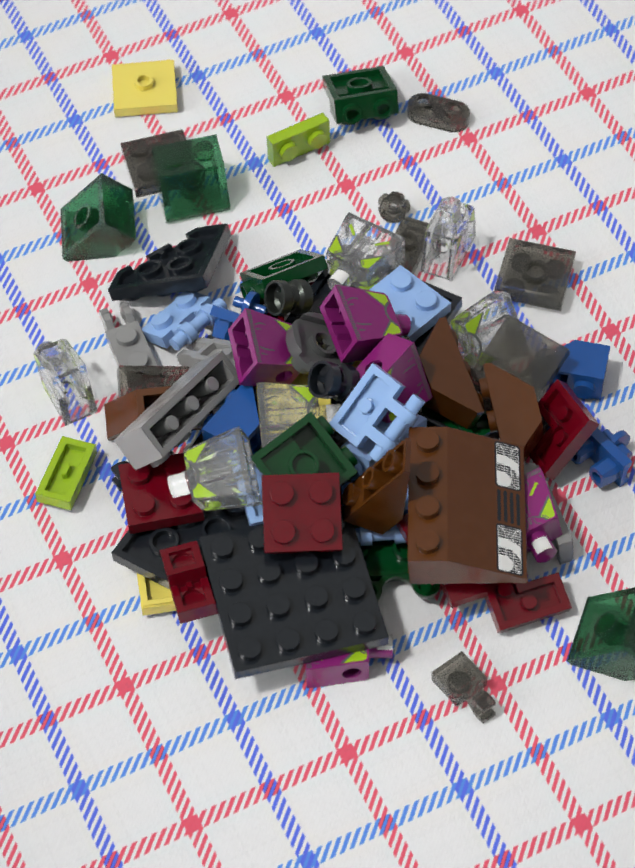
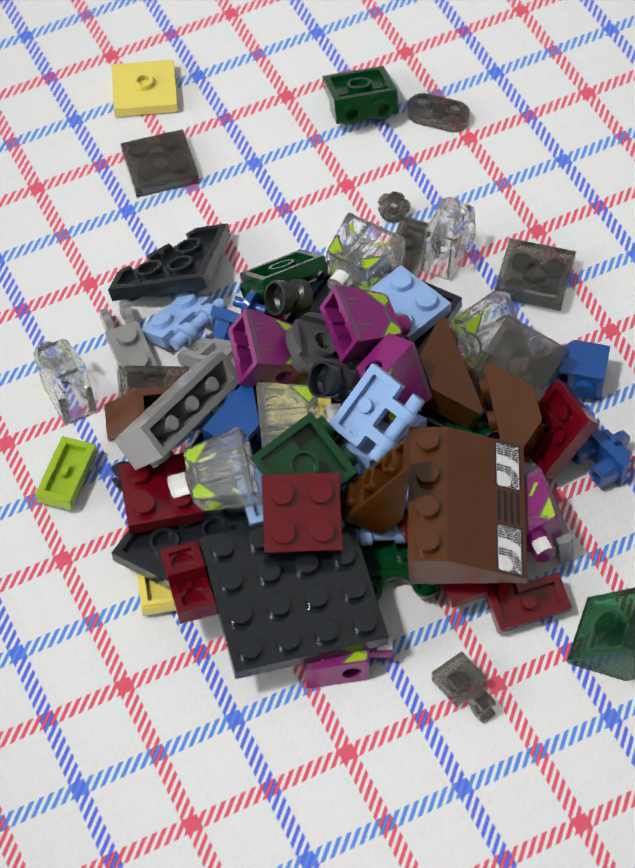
(98, 221): clear green slope -> none
(190, 178): clear green slope -> none
(298, 139): lime plate -> none

